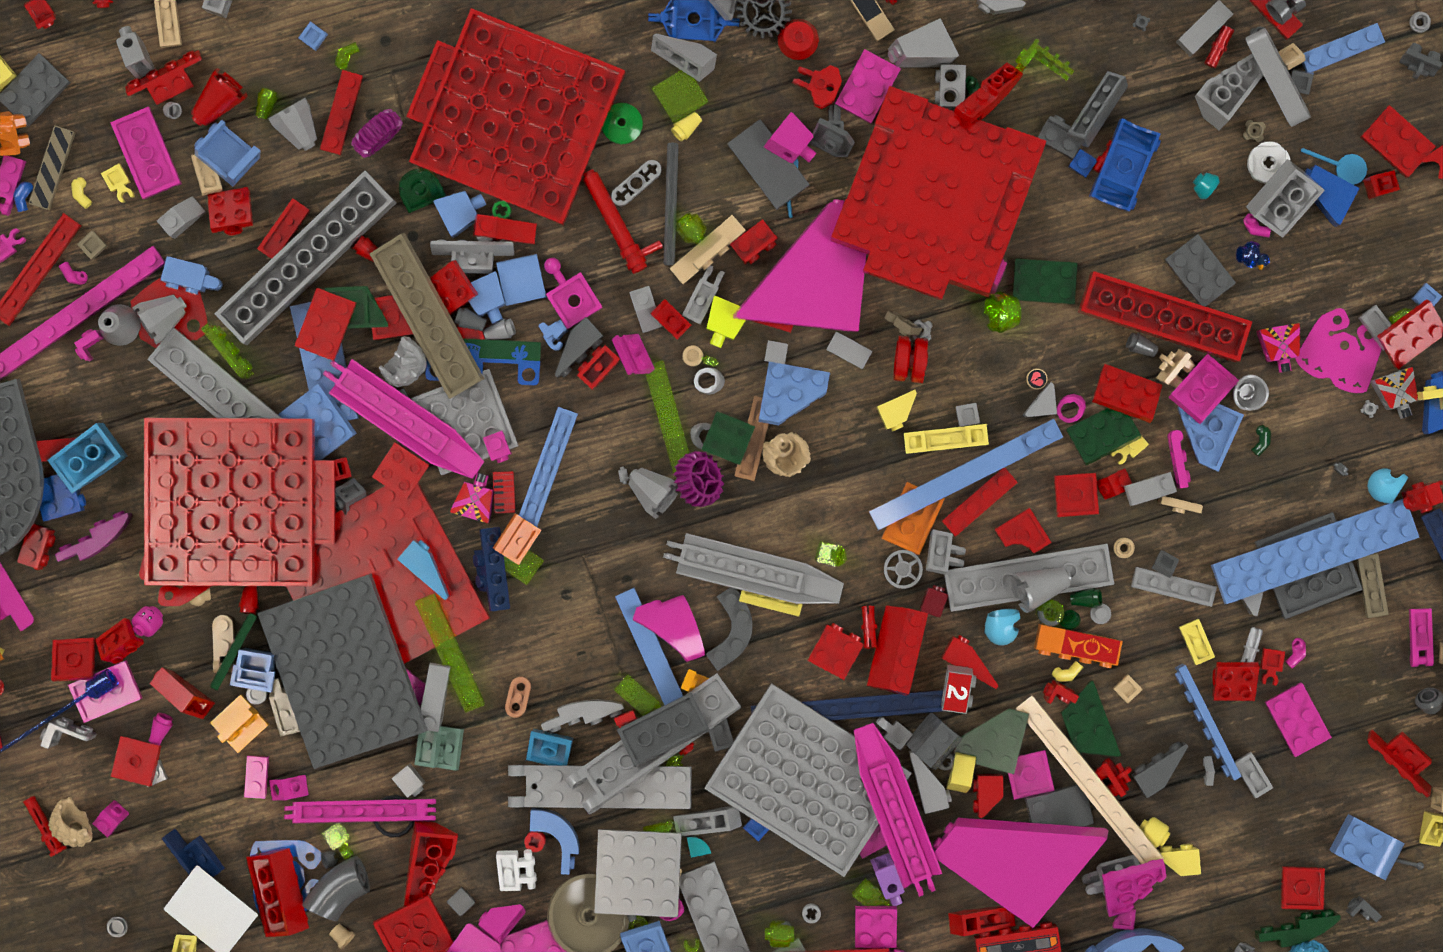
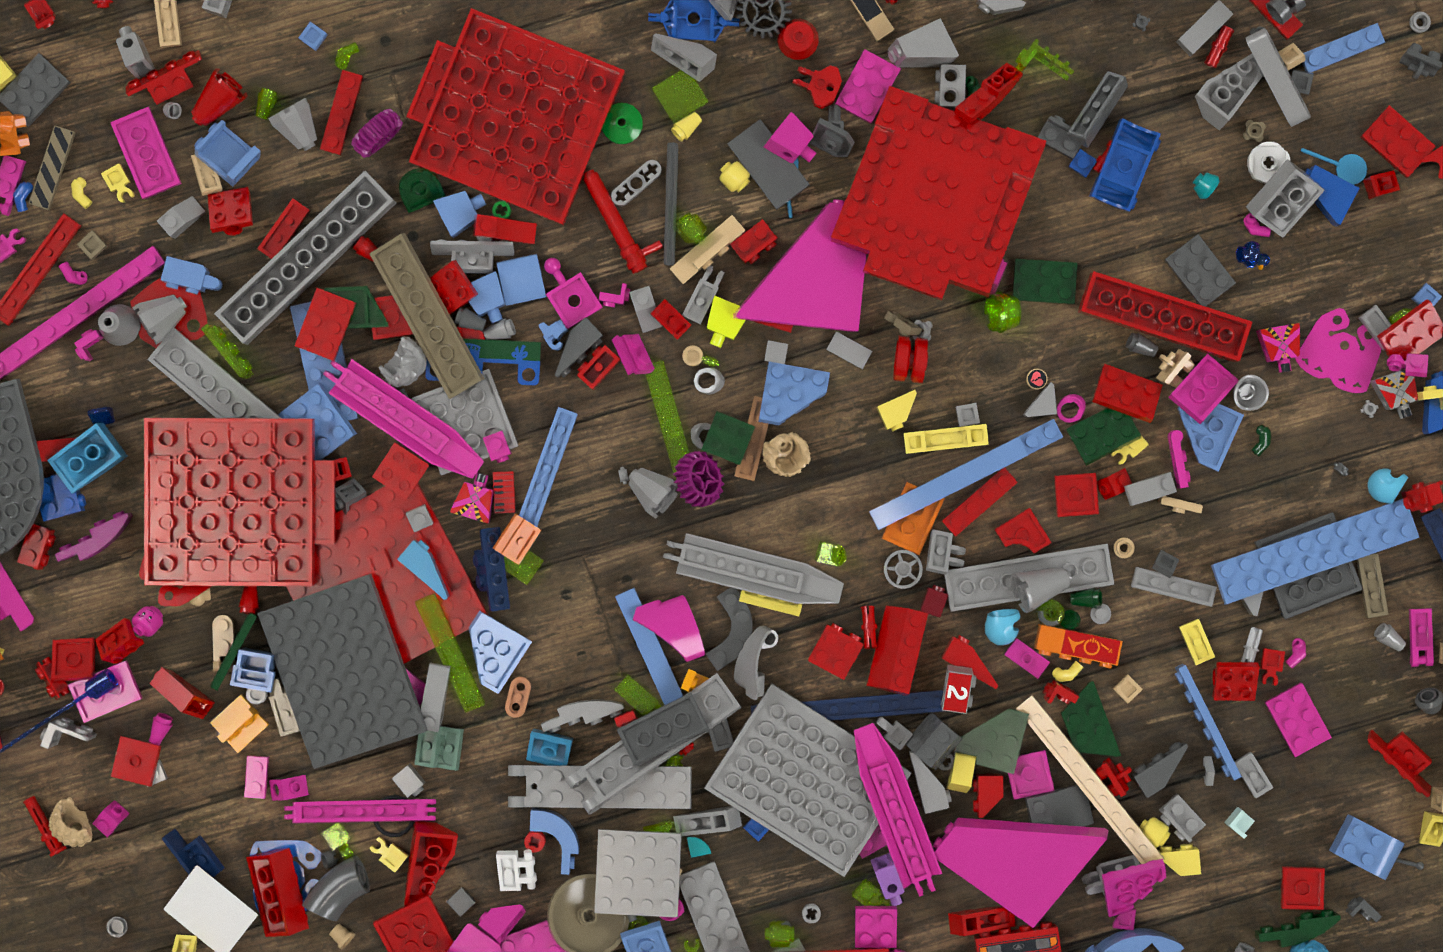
(53, 688): none -> red hinge
(101, 415): none -> clear blue slope
(391, 856): none -> light yellow plate
(419, 518): none -> light grey plate
(495, 650): none -> plate
(610, 300): none -> dark pink bracket
(734, 176): none -> light yellow head
(746, 666): none -> light grey panel
(1026, 658): none -> dark pink plate
(1182, 818): none -> light grey bracket
(1239, 822): none -> light aqua panel
(1387, 635): none -> light grey cone
(1415, 364): none -> dark pink plate

